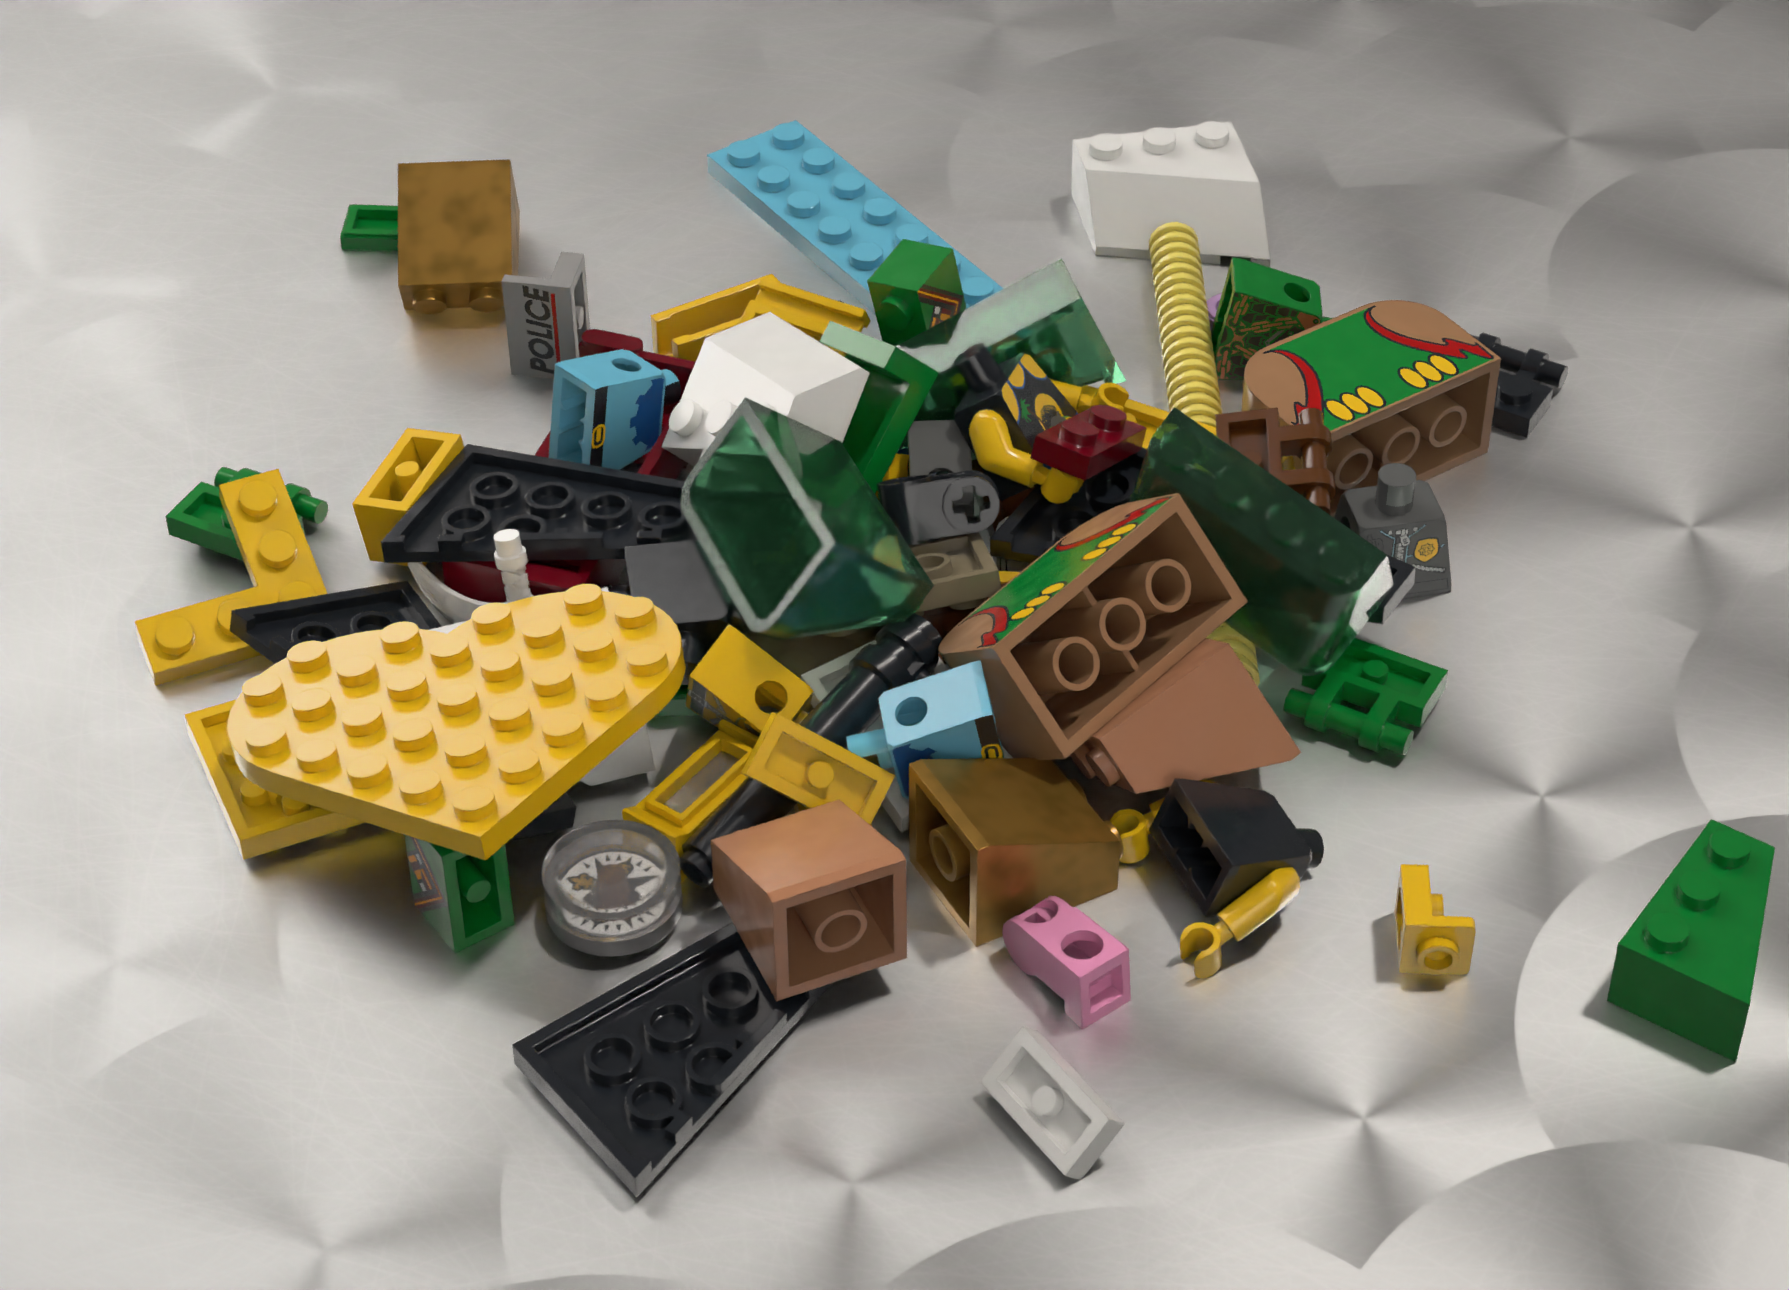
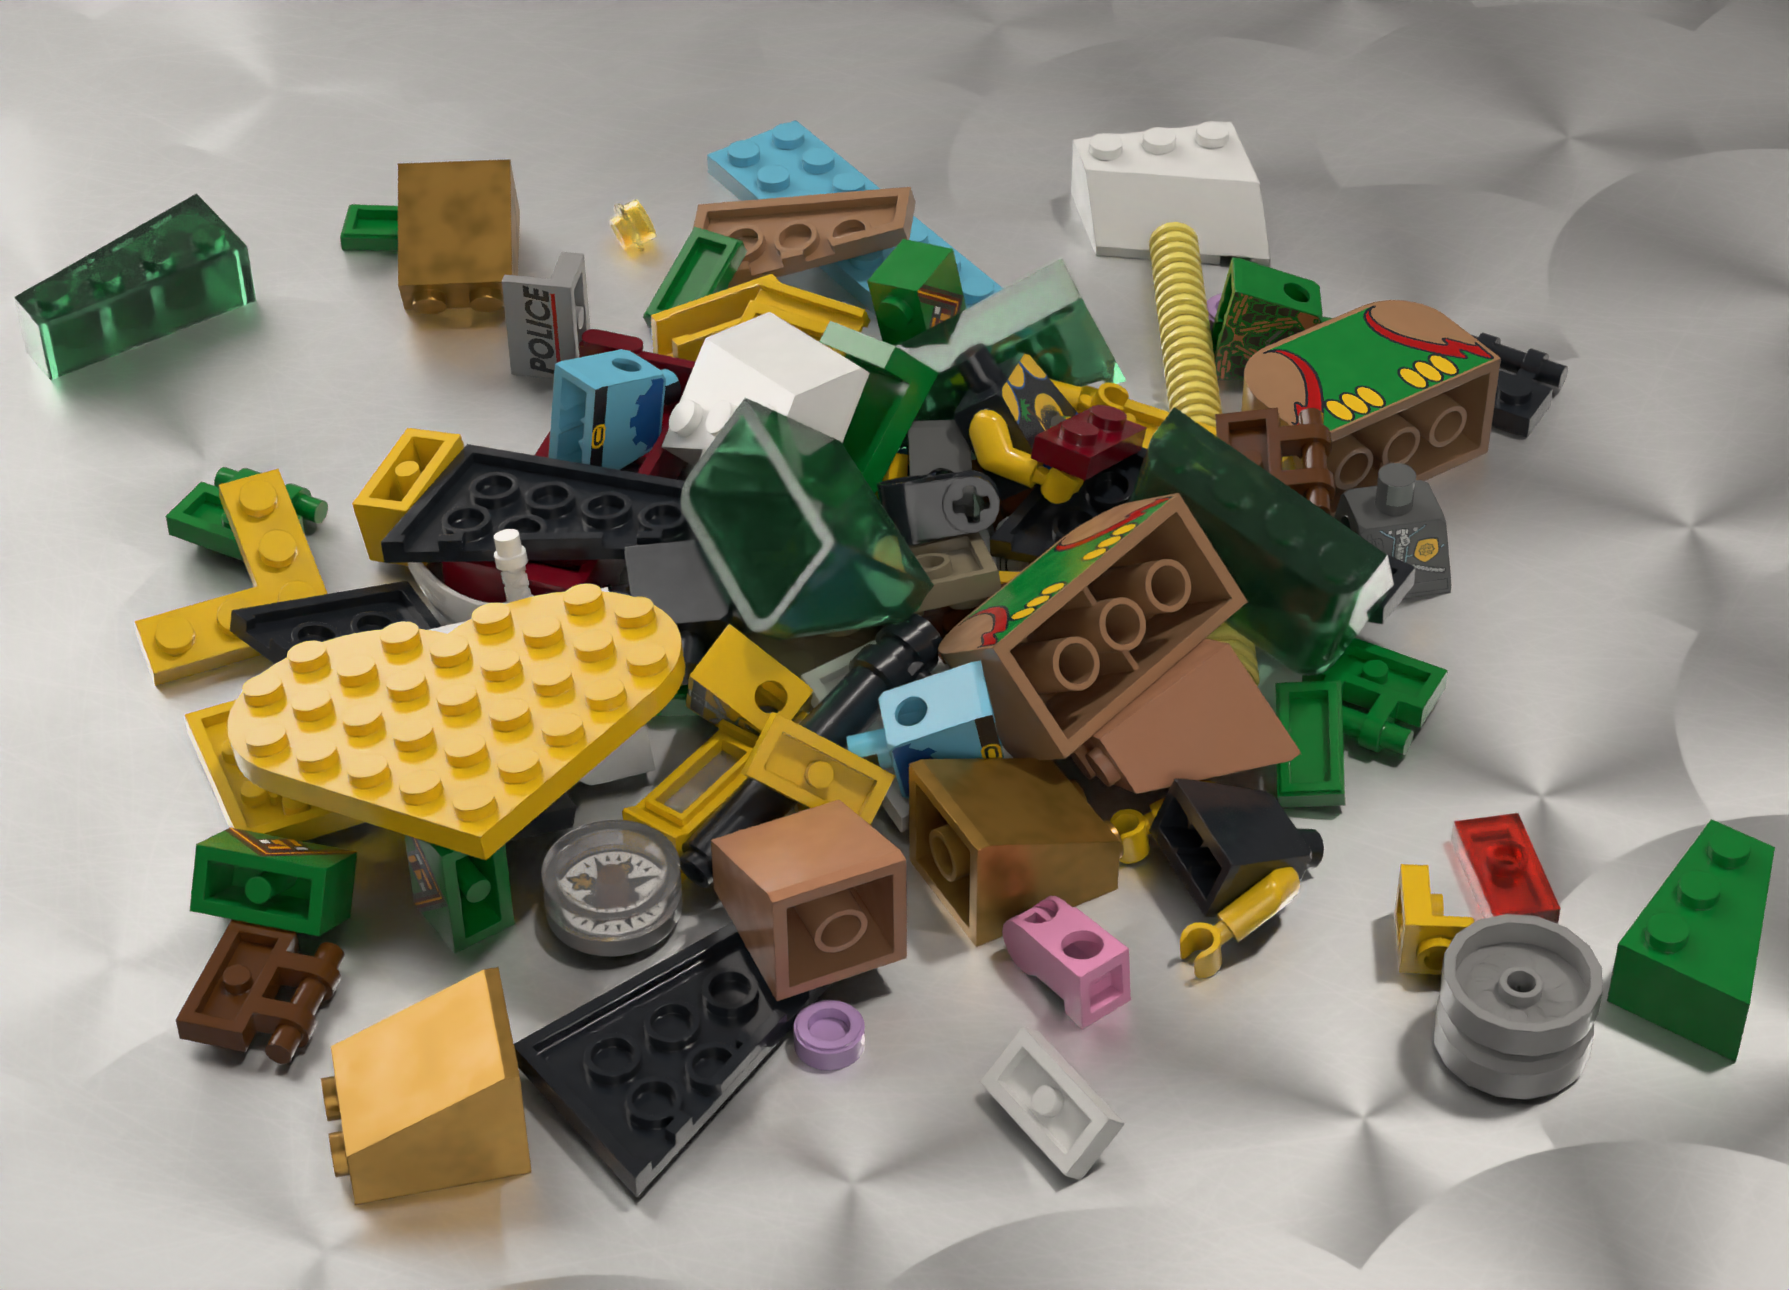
(136, 289): none -> clear green wedge
(240, 986): none -> reddish brown plate
(273, 881): none -> green brick
(429, 1096): none -> slope
(632, 225): none -> clear yellow plate
(700, 269): none -> green tile
(810, 230): none -> medium nougat wing
(829, 1035): none -> lavender tile
(1315, 723): none -> green tile
(1503, 867): none -> clear red plate
(1517, 1006): none -> light grey wheel

